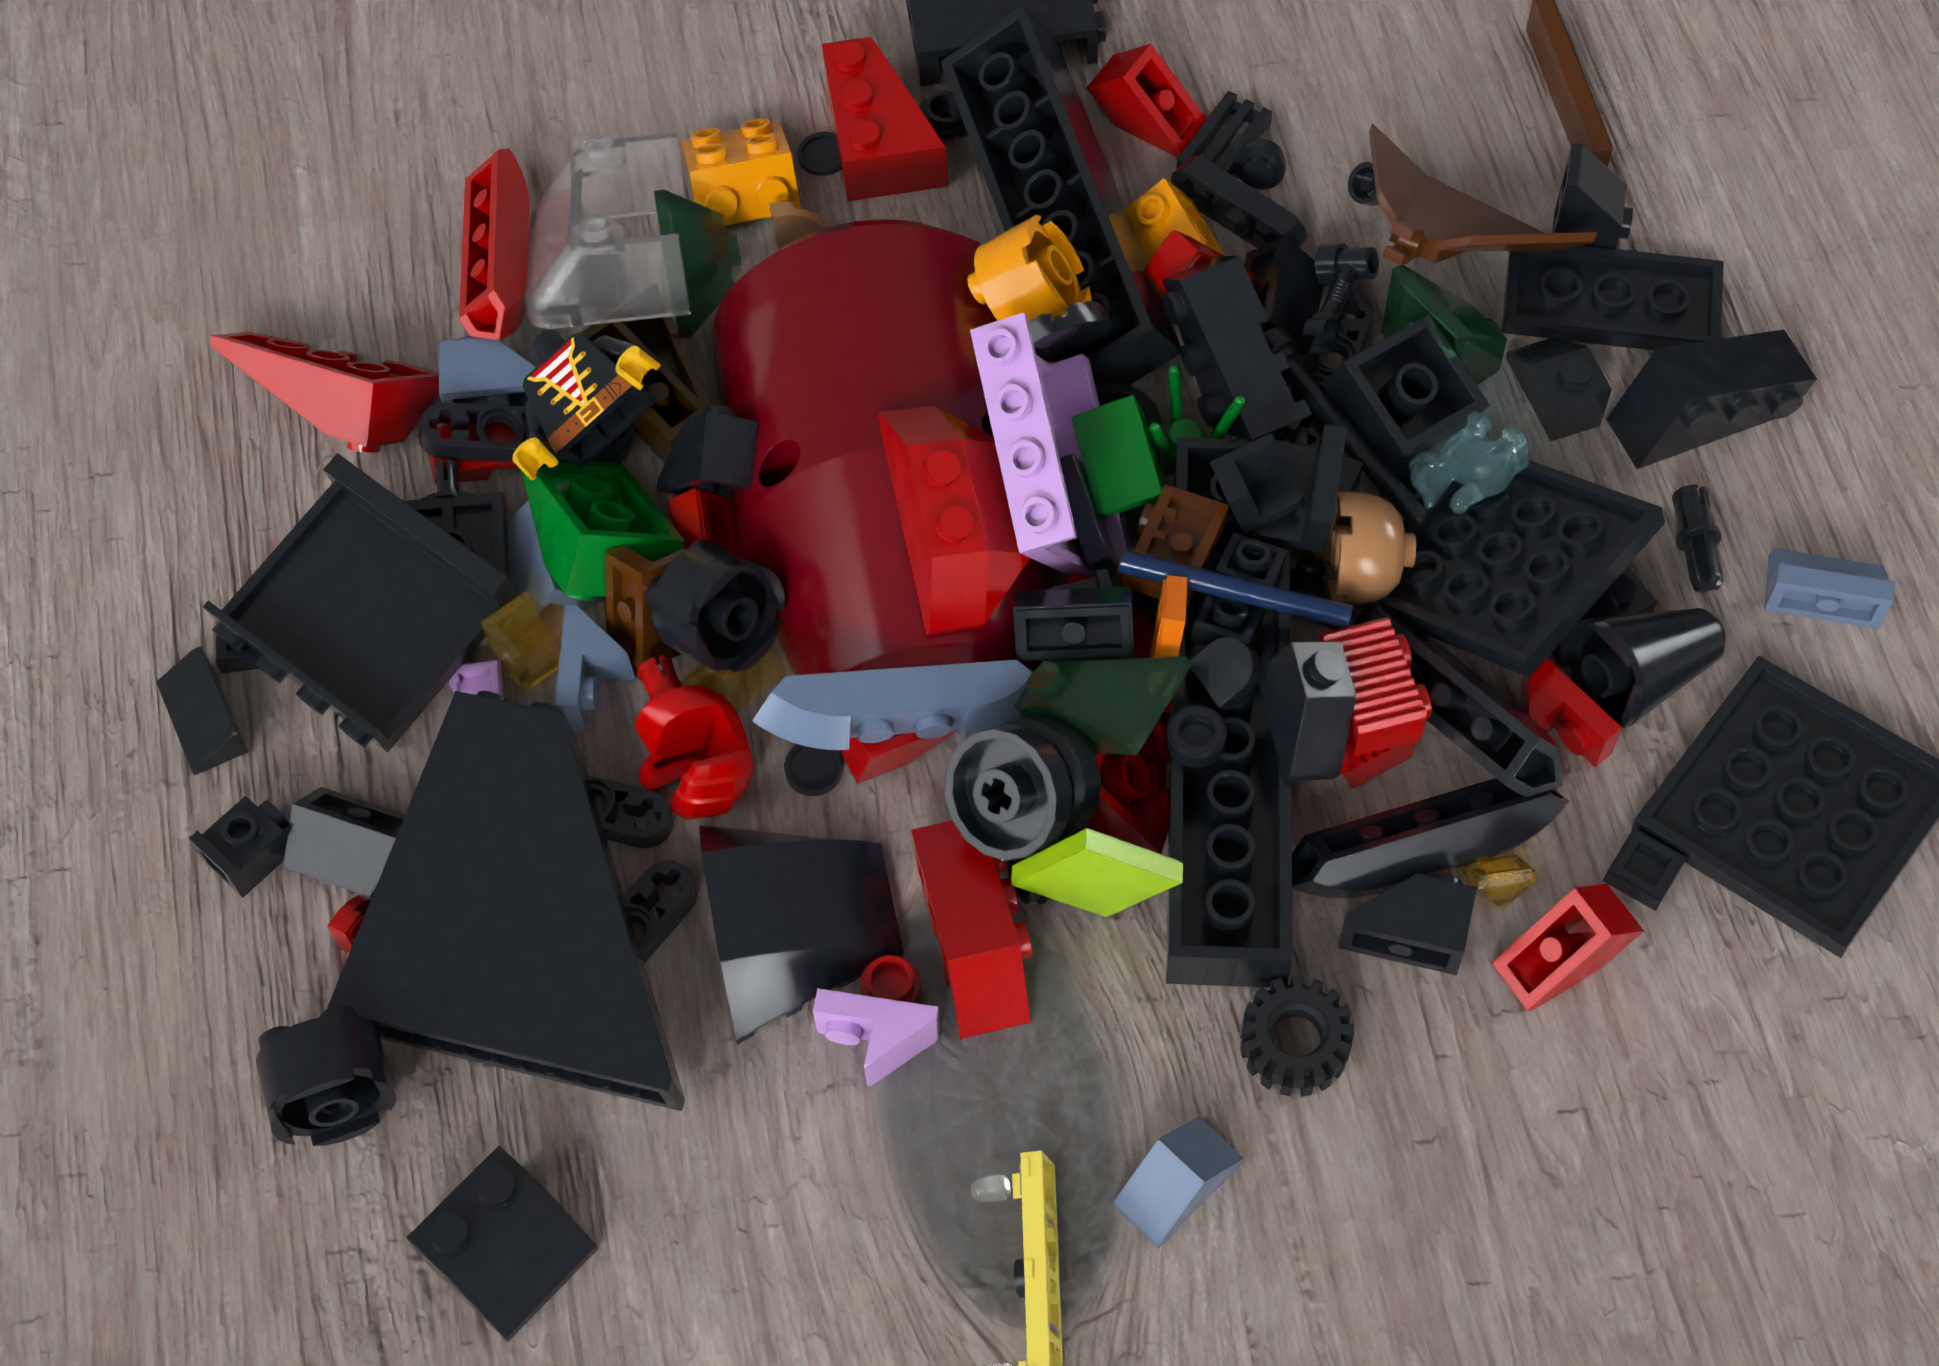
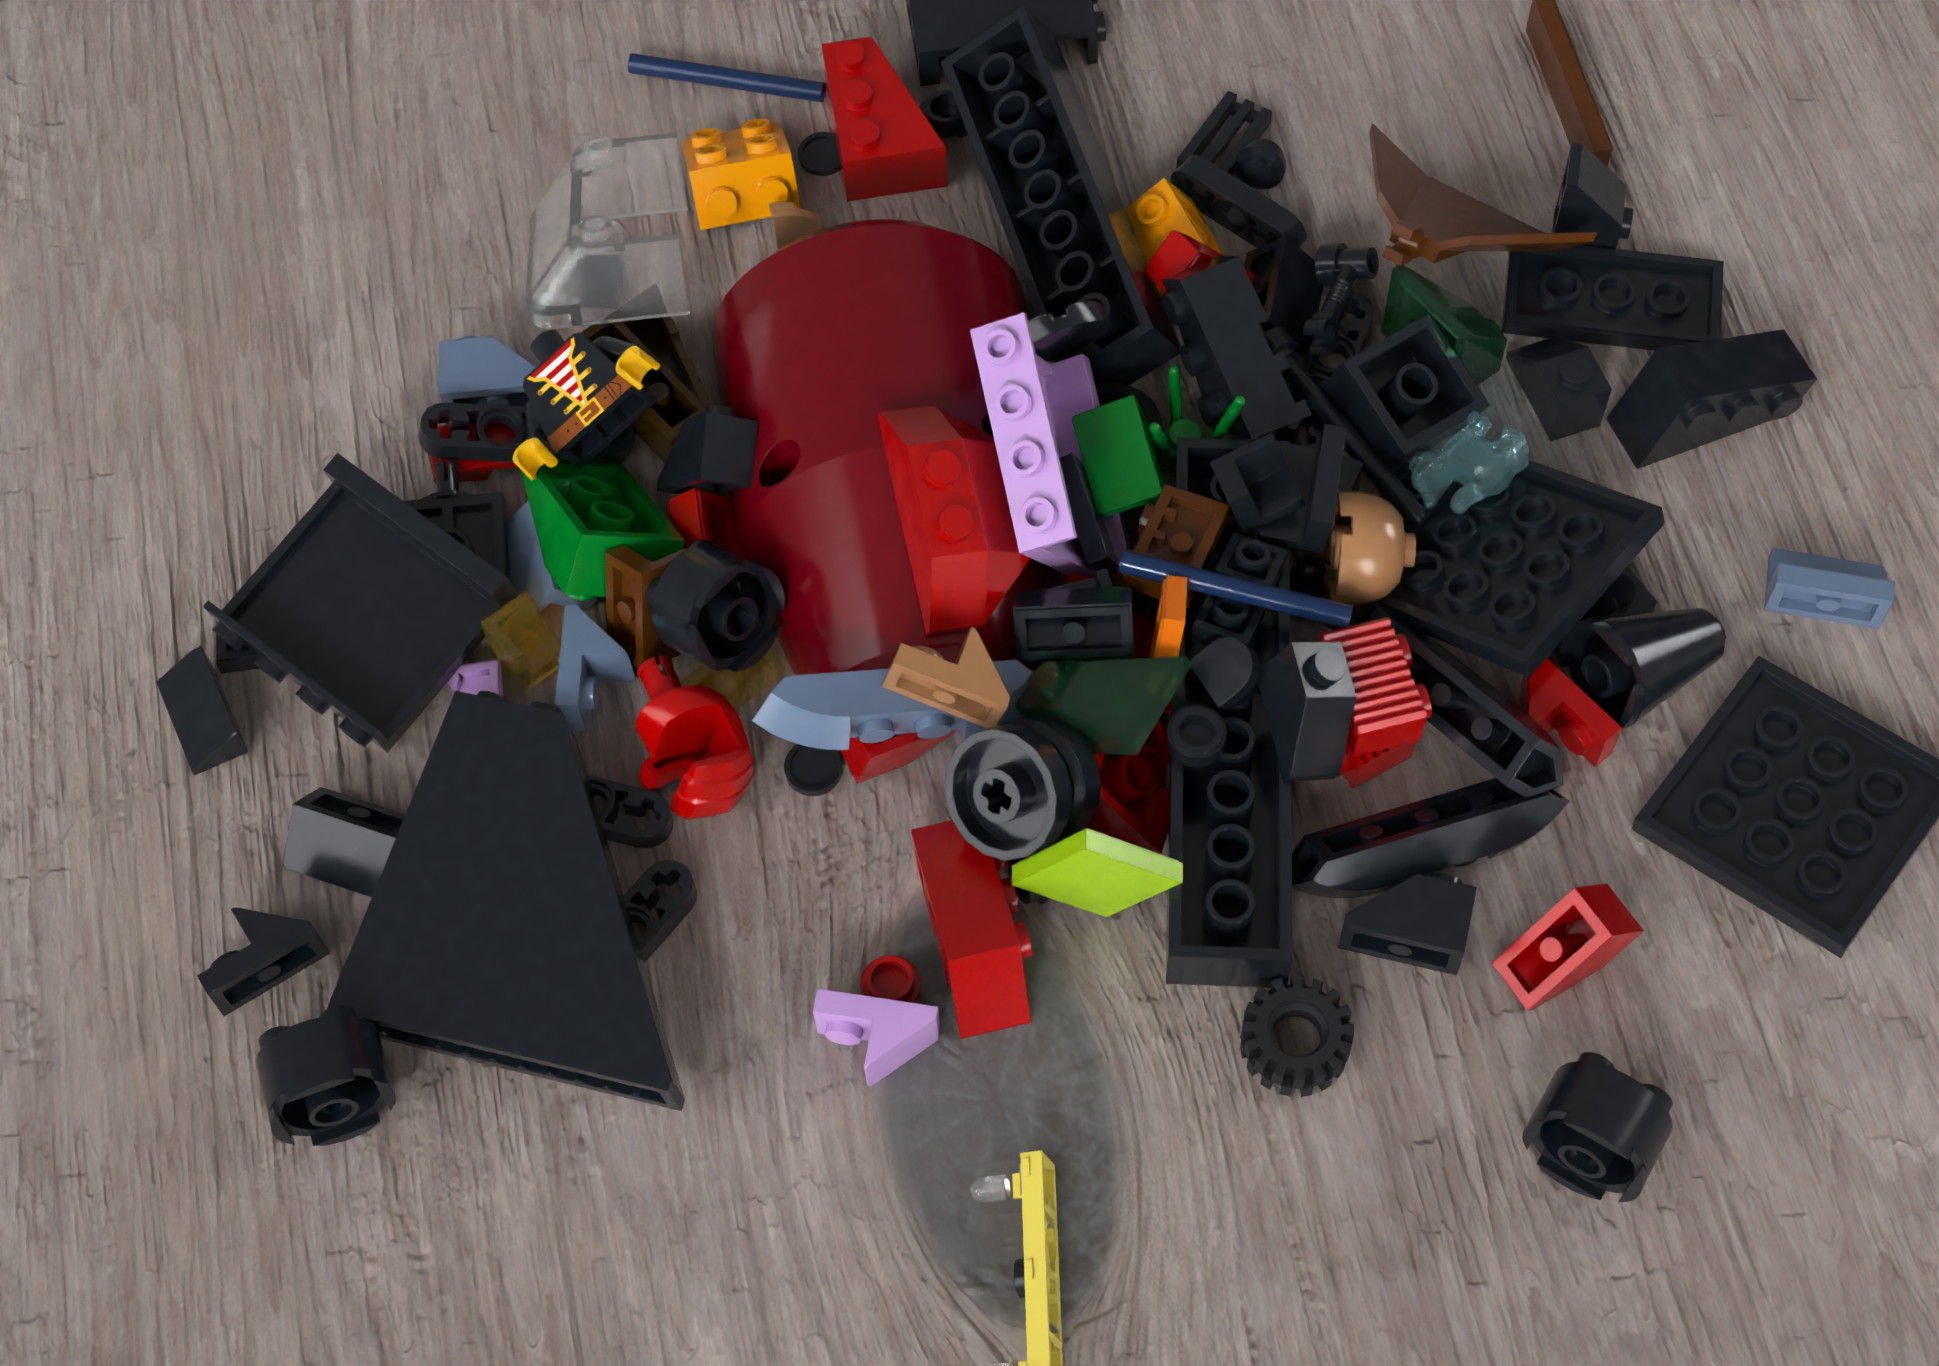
(244, 844): black brick -> none
(276, 952): none -> black slope
(333, 391): wedge -> none
(347, 921): red tile -> none
(494, 248): red brick -> none
(502, 1243): black slope -> none
(705, 255): clear green slope -> none
(727, 77): none -> dark blue bar
(793, 917): black wedge -> none
(962, 688): none -> medium nougat slope
(1028, 272): light orange brick -> none
(1147, 99): red slope -> none
(1176, 1179): sand blue slope -> none
(1362, 182): black hinge -> none
(1501, 878): clear yellow slope -> none
(1599, 1128): none -> black brick
(1644, 869): black tile -> none
(1698, 537): black axle -> none

